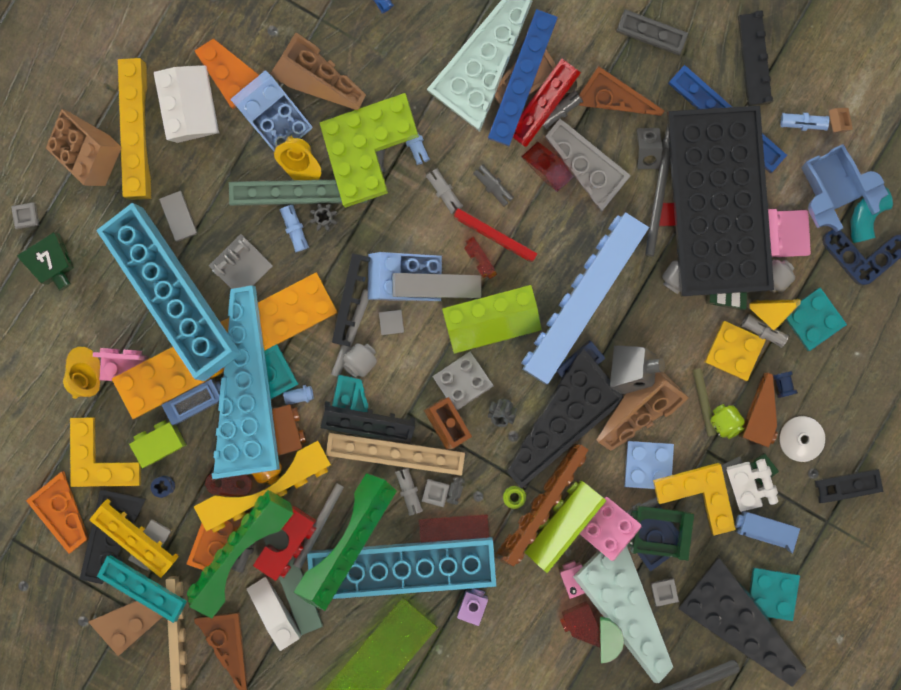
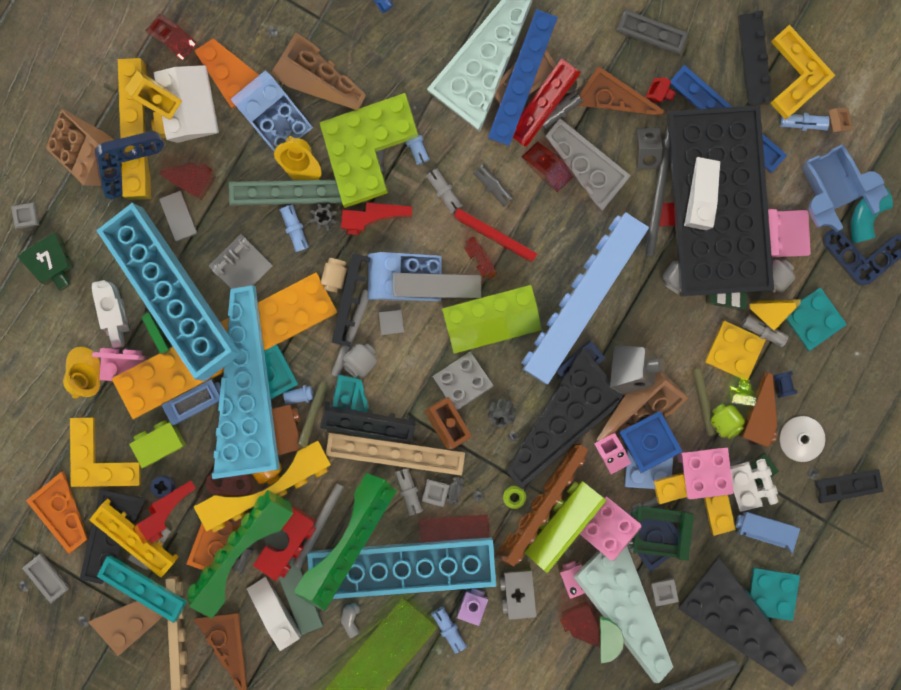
(46, 578): none -> light grey tile
(110, 311): none -> white piece
(117, 155): none -> dark blue beam
(153, 95): none -> yellow slope
(153, 526): none -> red slope
(156, 333): none -> green tile
(157, 124): none -> yellow plate
(171, 36): none -> clear red slope
(190, 178): none -> clear red slope
(312, 415): none -> olive bar
(334, 275): none -> tan brick
(348, 617): none -> light grey arm
(356, 221): none -> red slope
(449, 630): none -> light blue pin
(525, 605): none -> light grey brick
(612, 453): none -> bright pink brick
(650, 442): none -> blue plate
(659, 90): none -> red tile
(703, 194): none -> white slope
(707, 473): none -> bright pink bracket
(742, 394): none -> clear neon green tile
(811, 68): none -> yellow plate

